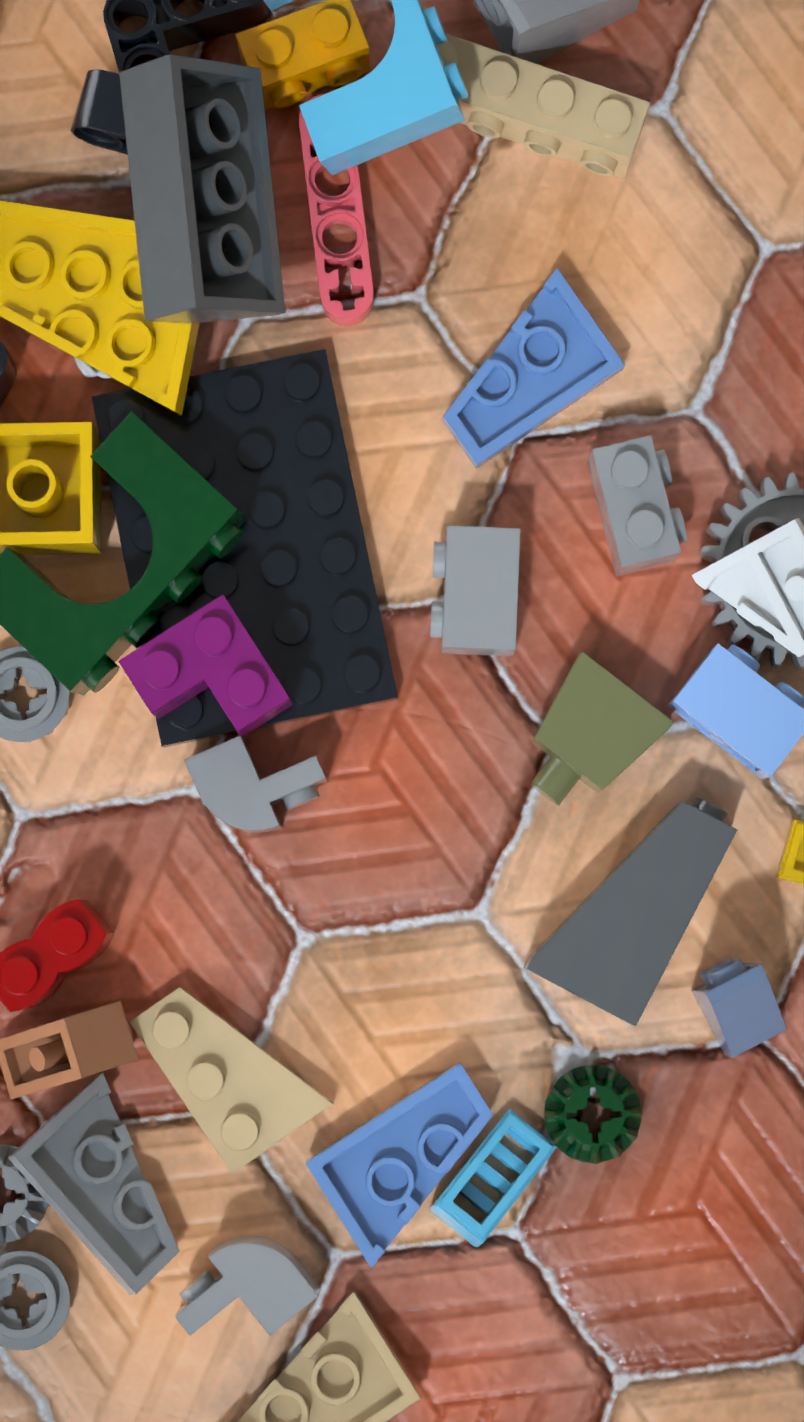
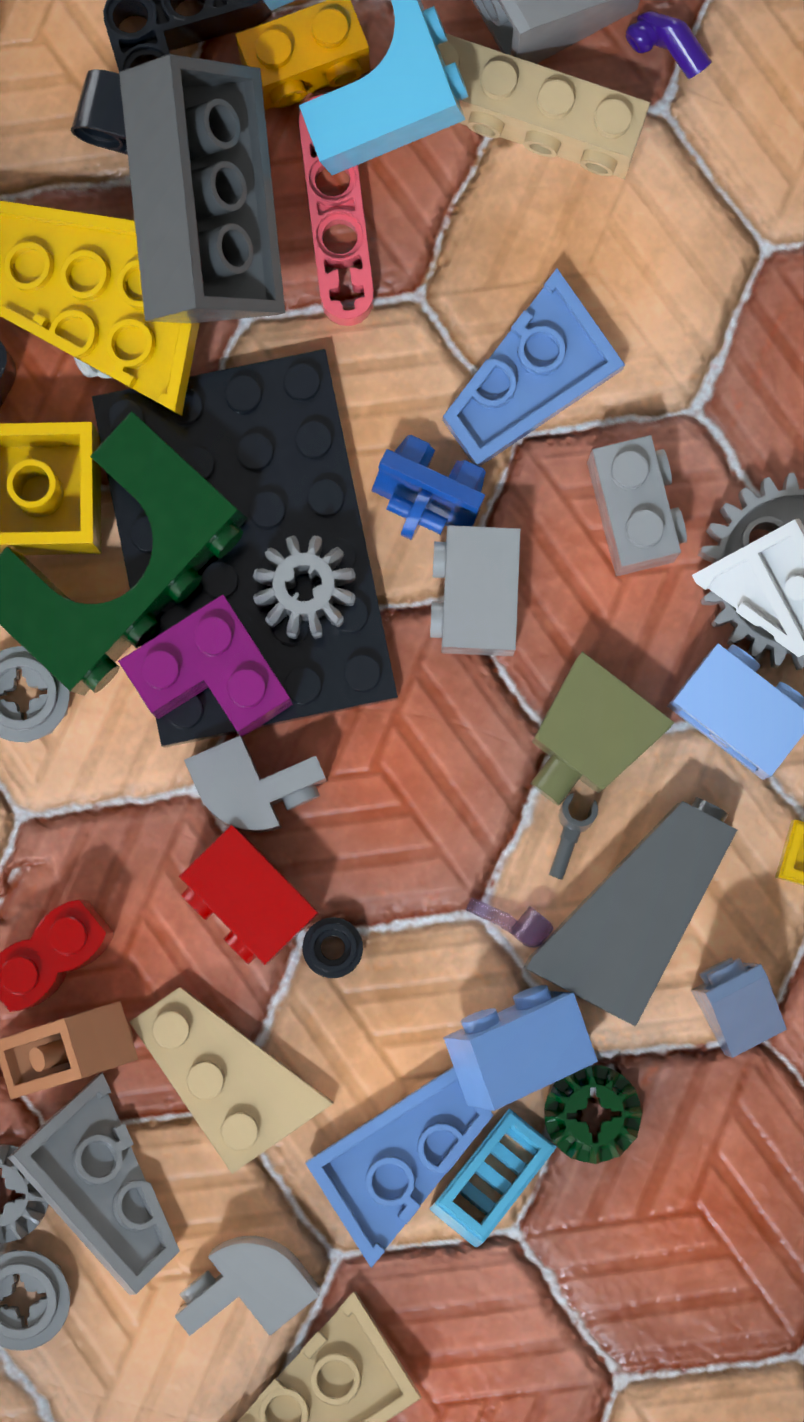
(247, 897): none -> red brick
(285, 579): none -> light grey gear
(312, 947): none -> black plate
(425, 495): none -> blue hips
(519, 1048): none -> medium blue brick
(529, 929): none -> clear purple hand
(569, 836): none -> dark grey hand
(671, 34): none -> dark purple arm

